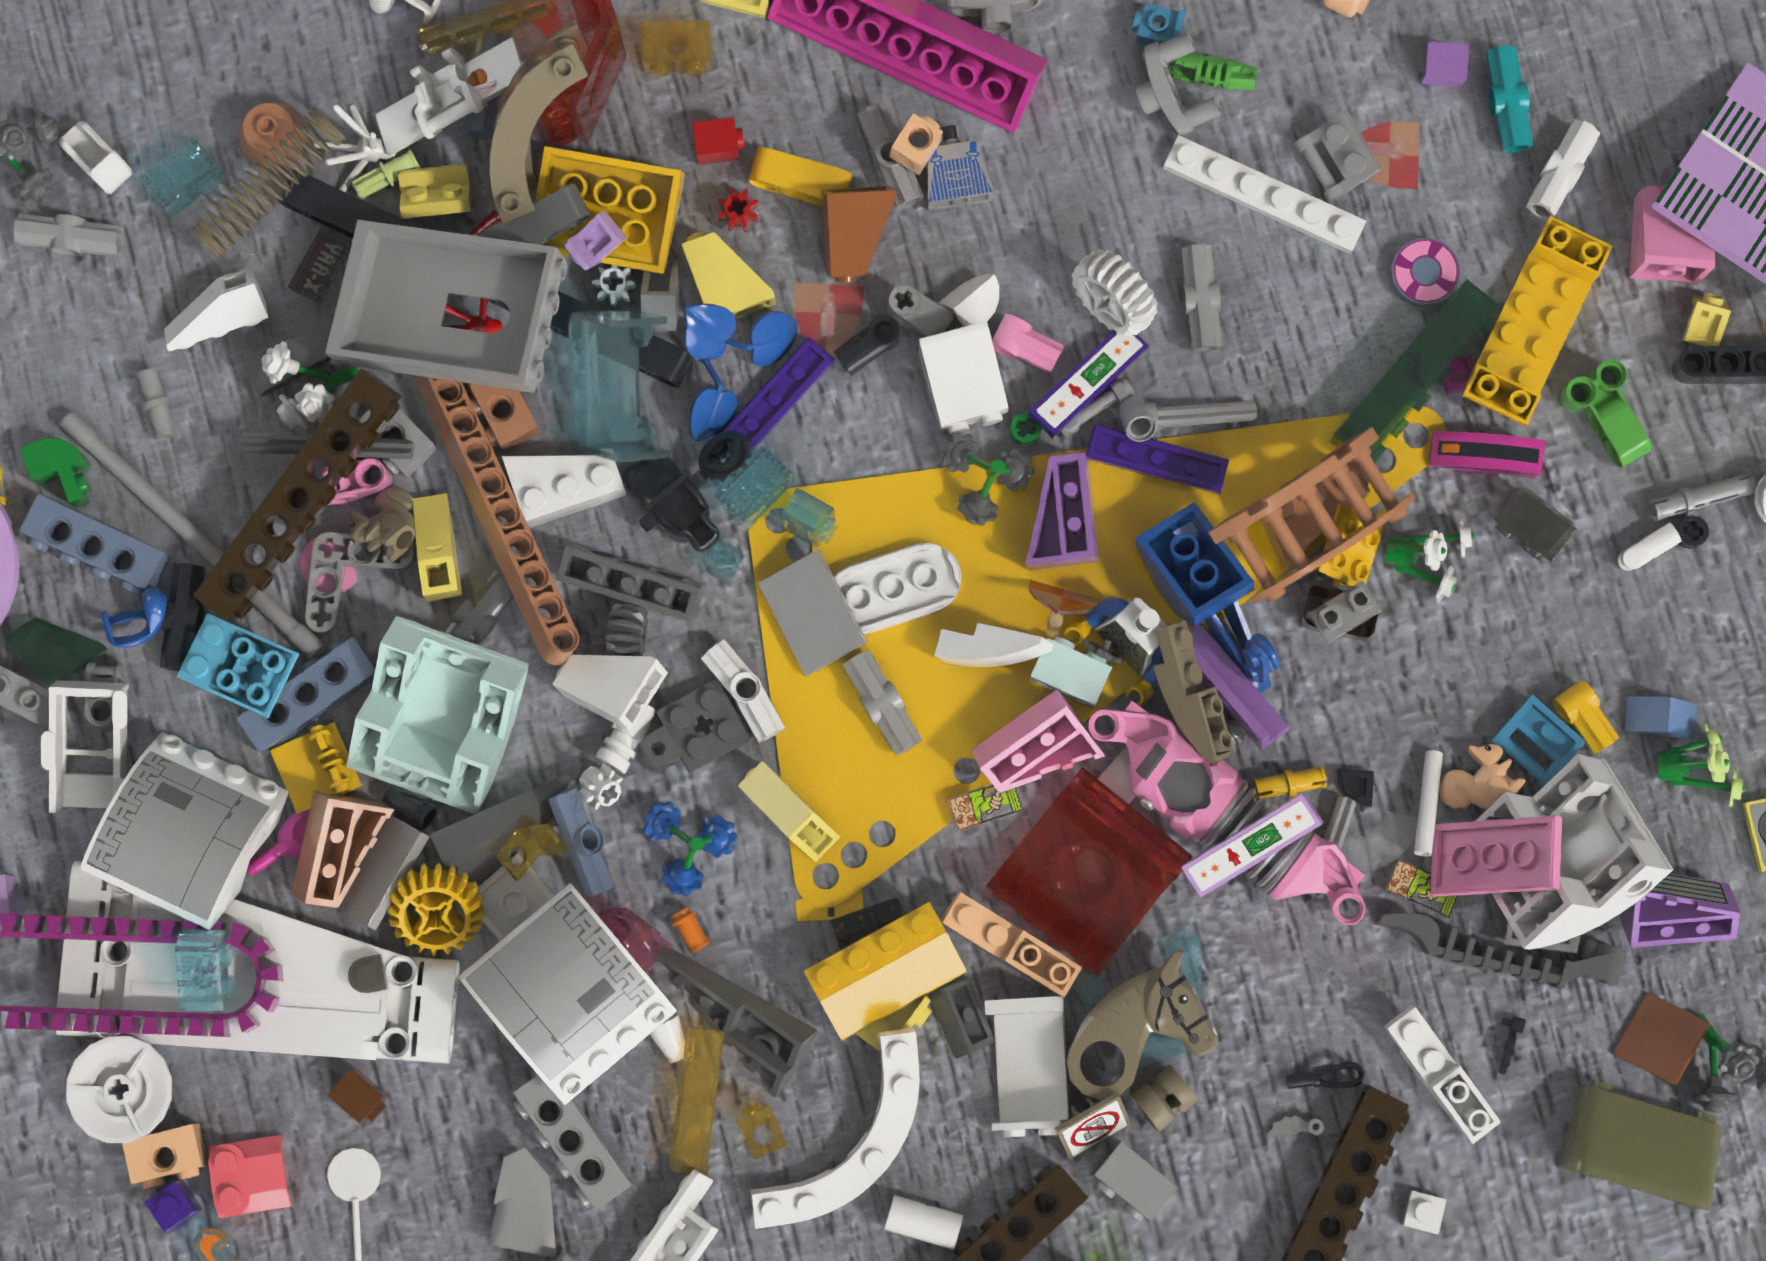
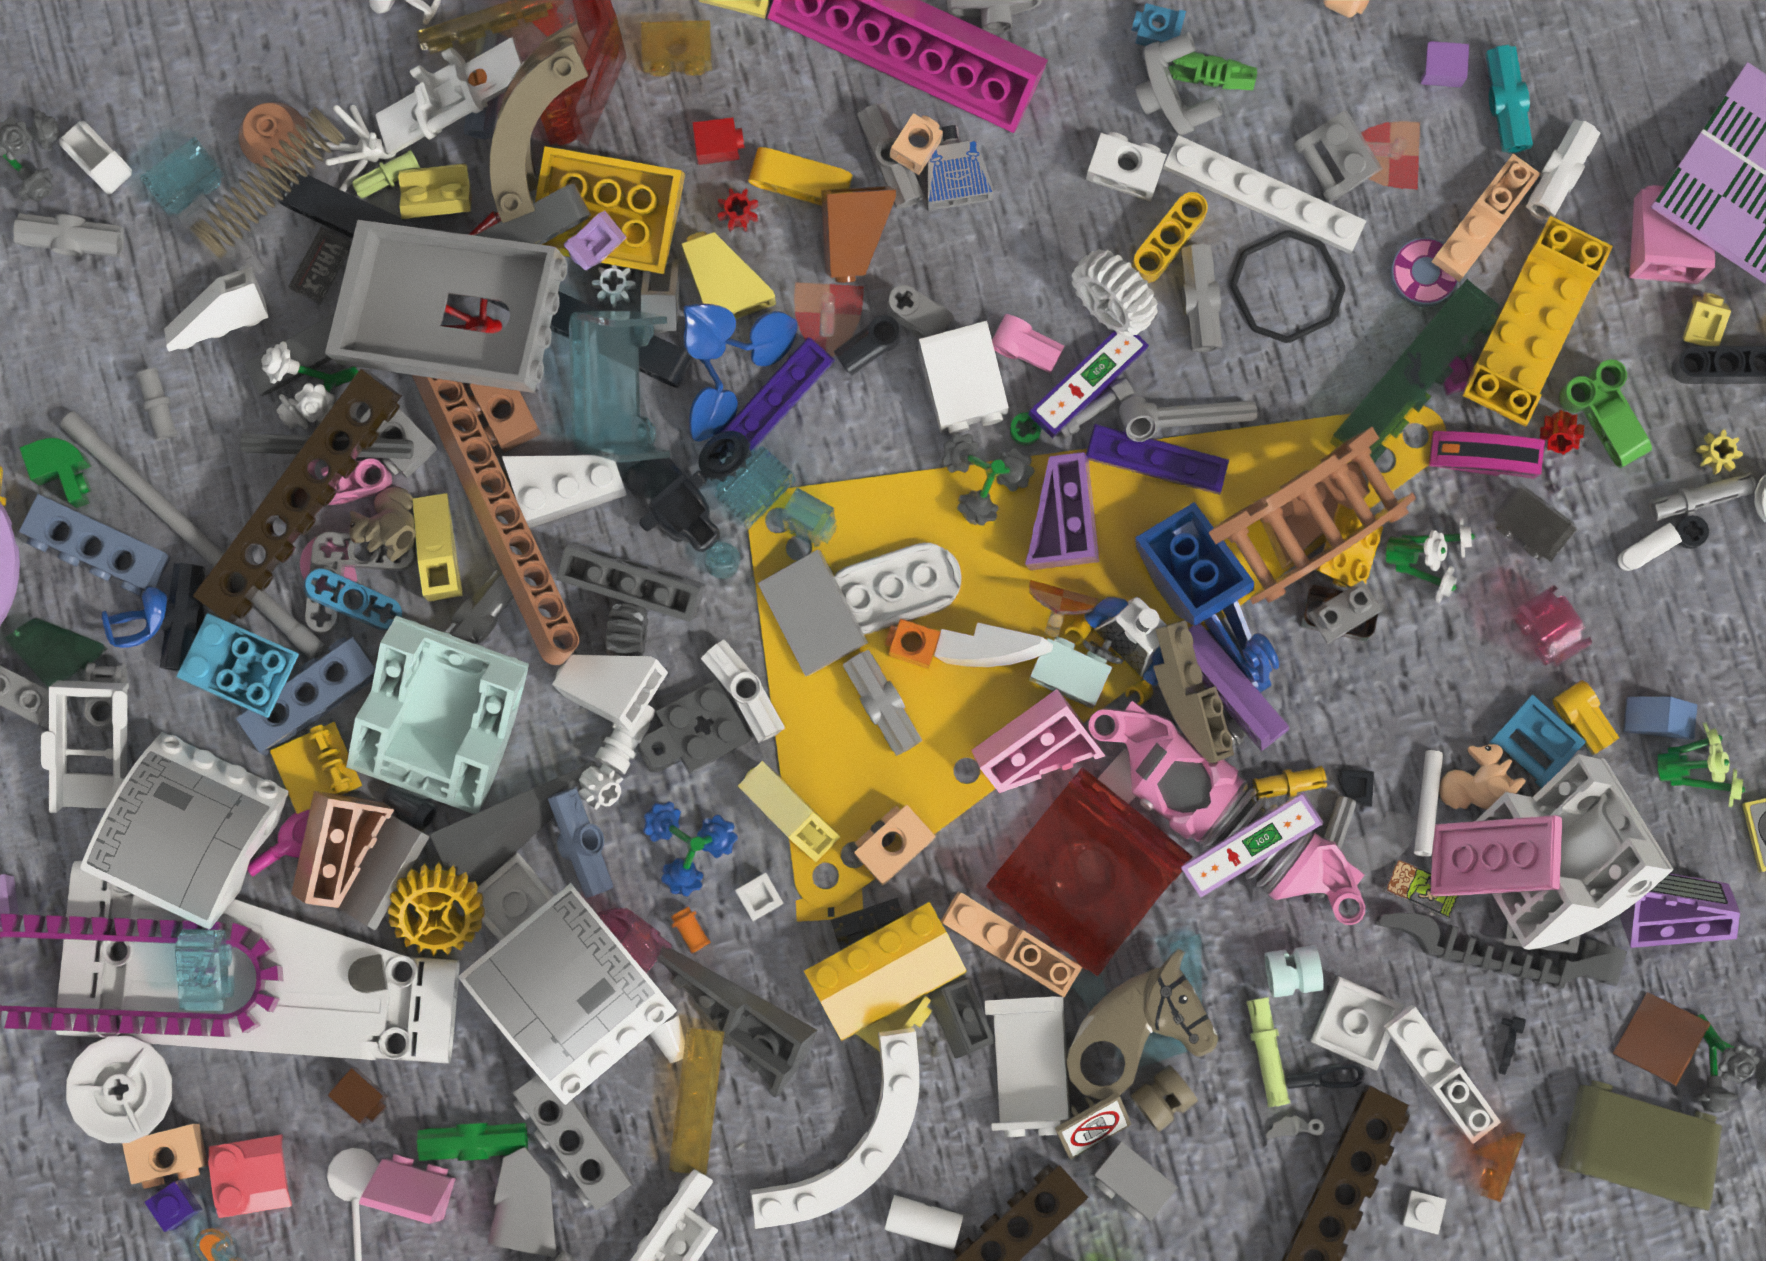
(332, 580): none -> dark azure beam
(409, 1189): none -> bright pink slope
(471, 1141): none -> green piece
(534, 842): clear yellow bracket -> none
(754, 1117): clear yellow bracket -> none
(759, 897): none -> white plate
(885, 864): none -> light nougat brick
(921, 657): none -> orange brick
(973, 300): white brick -> none
(983, 806): tile -> none
(1136, 182): none -> white brick
(1175, 222): none -> yellow beam
(1268, 1051): none -> yellowish green pin
(1287, 339): none -> black piece
(1294, 971): none -> light aqua wheel
(1355, 1022): none -> white tile
(1486, 217): none -> light nougat slope
(1503, 1153): none -> clear orange slope
(1553, 627): none -> clear pink brick
(1562, 432): none -> red gear
(1726, 445): none -> light yellow gear

